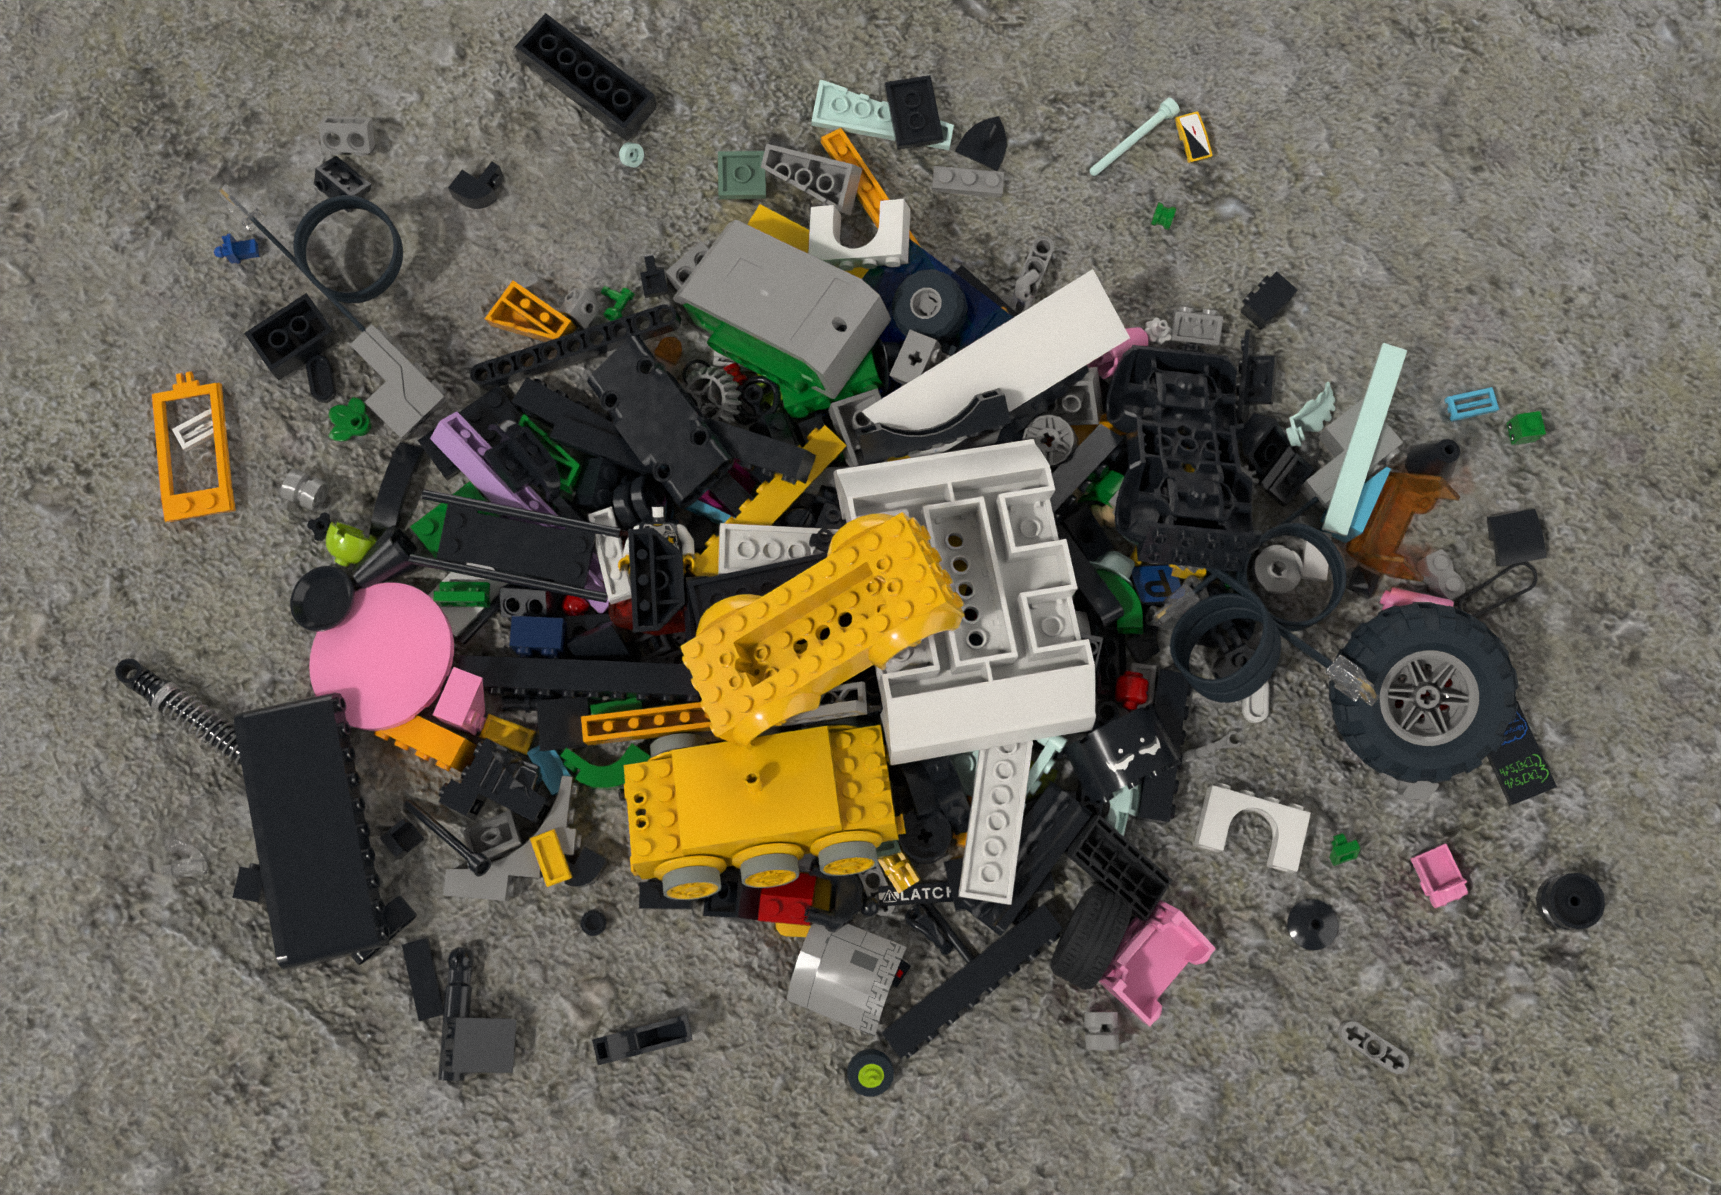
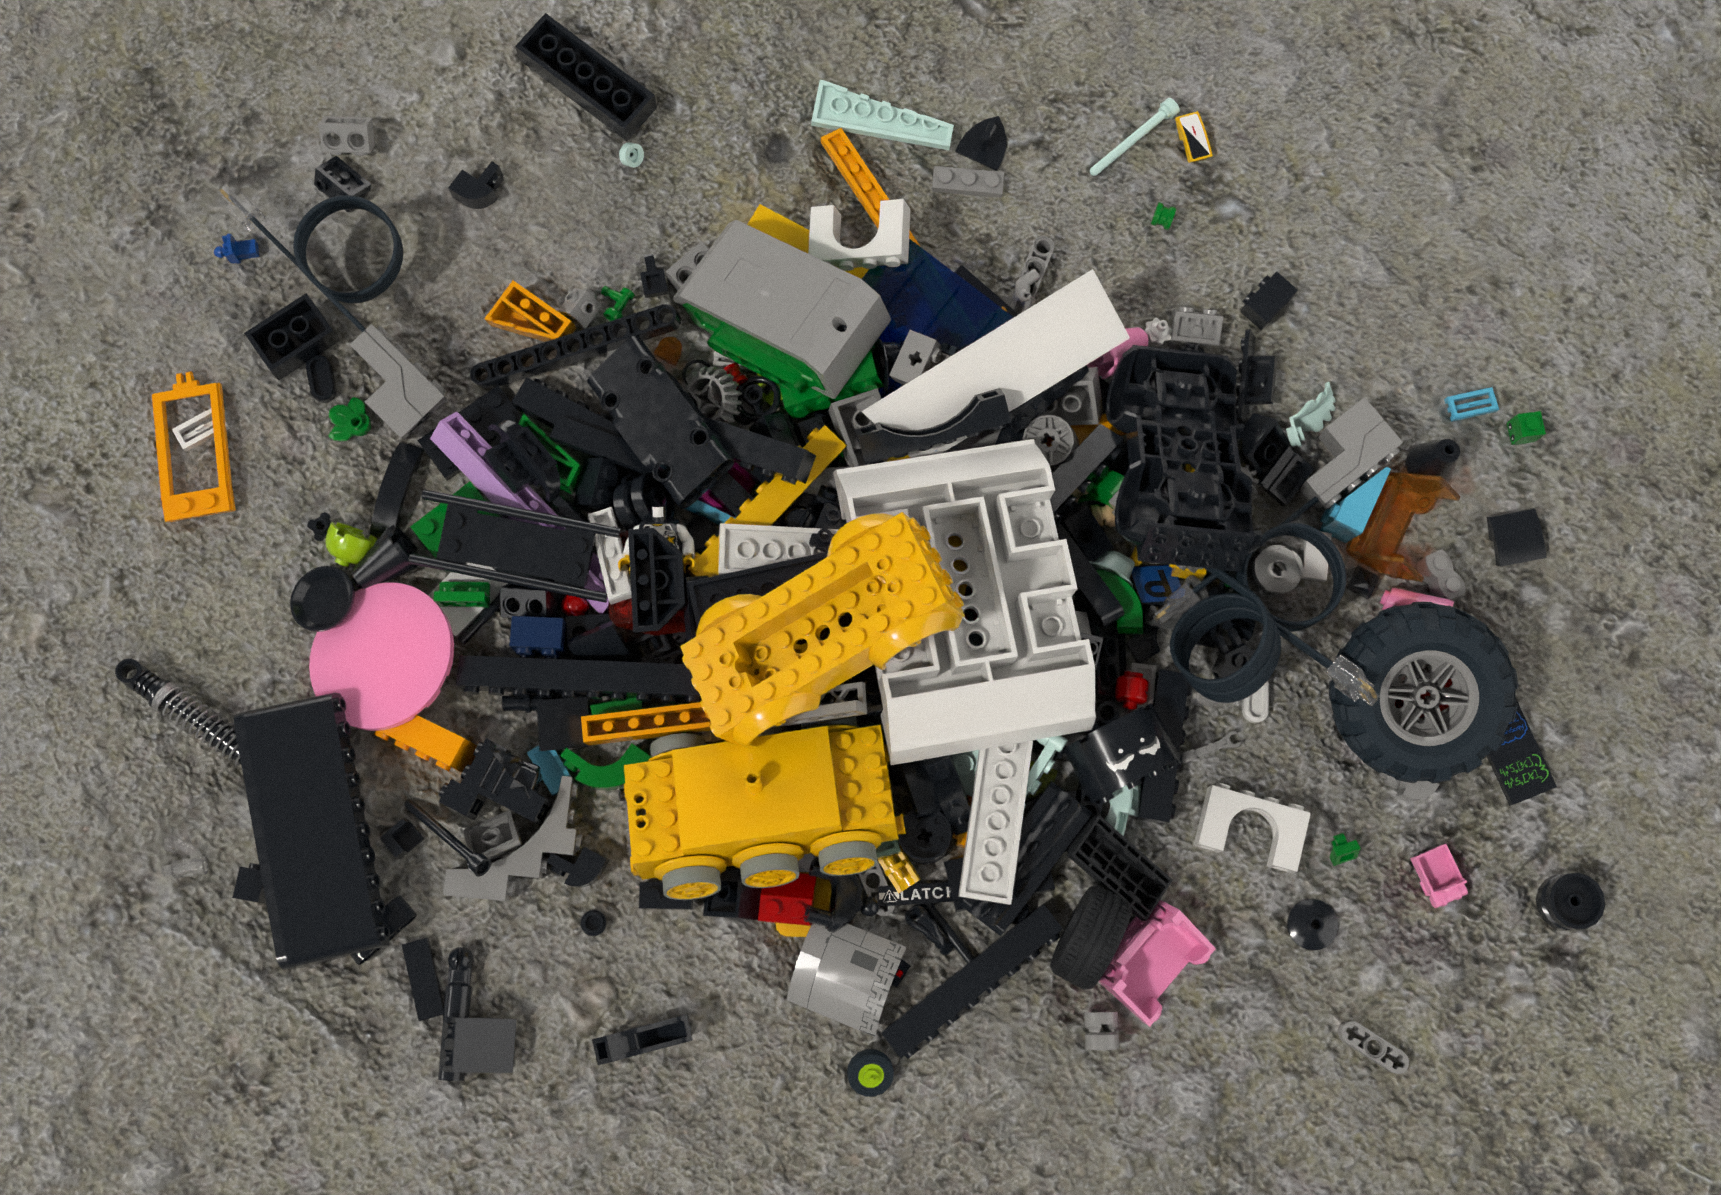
(300, 488): light grey wheel -> none
(462, 702): bright pink wedge -> none
(508, 734): yellow tile -> none
(551, 858): yellow tile -> none
(741, 175): sand green plate -> none
(821, 177): light grey wedge -> none
(913, 112): black tile -> none
(930, 305): black wheel -> none
(1364, 439): light aqua tile -> none
(1492, 579): black piece -> none

